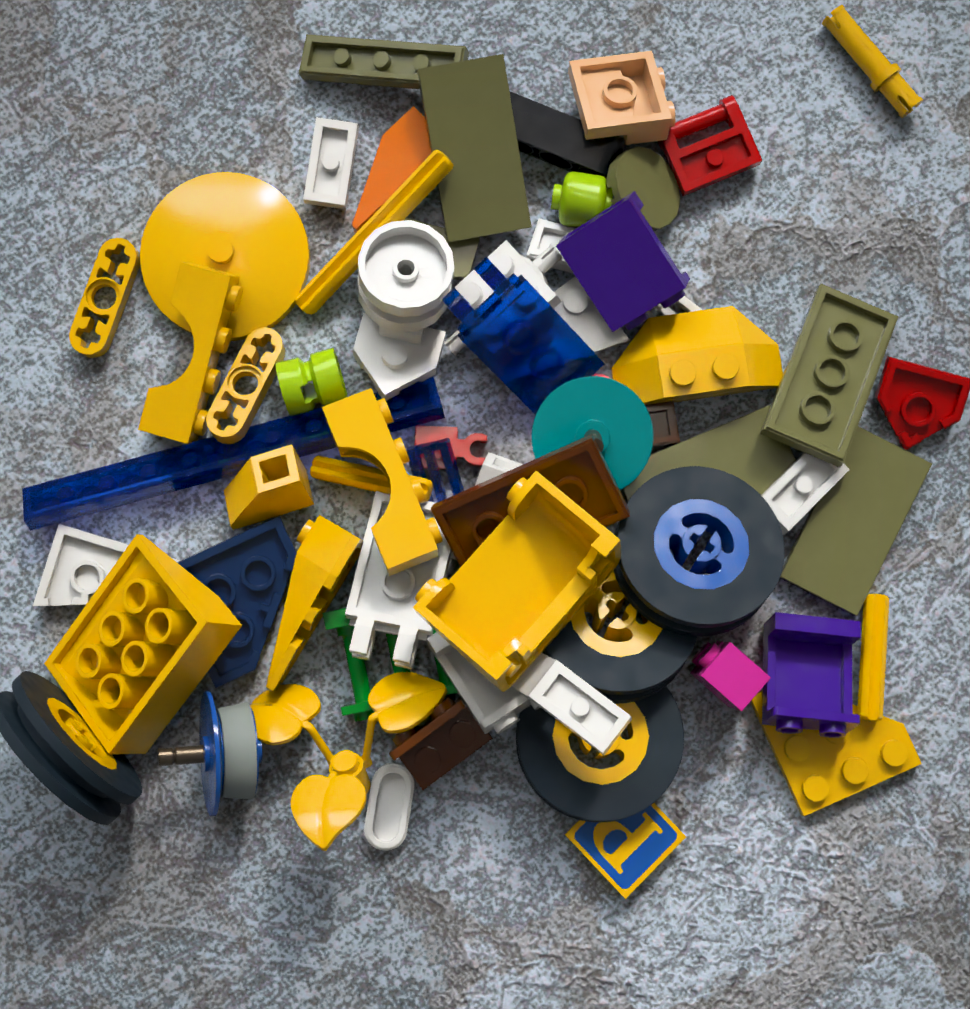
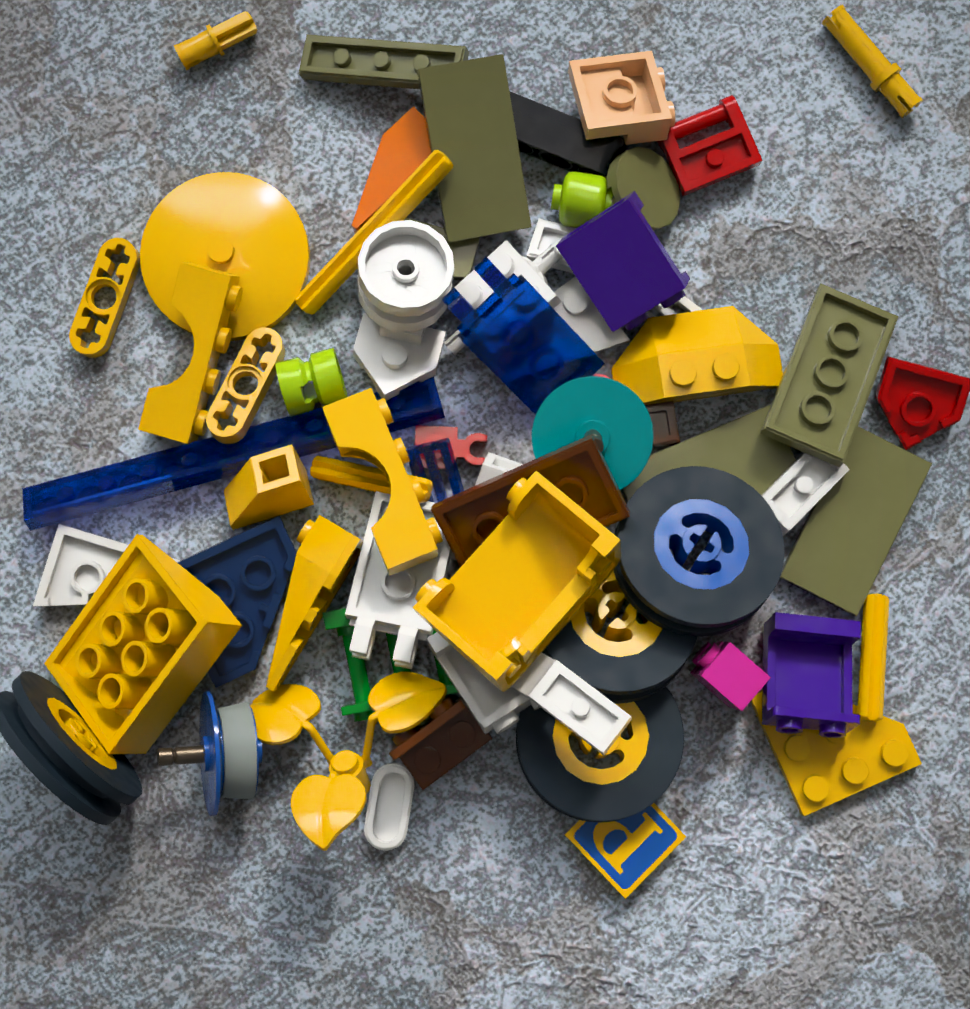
(215, 39): none -> yellow axle
(331, 163): white plate -> none

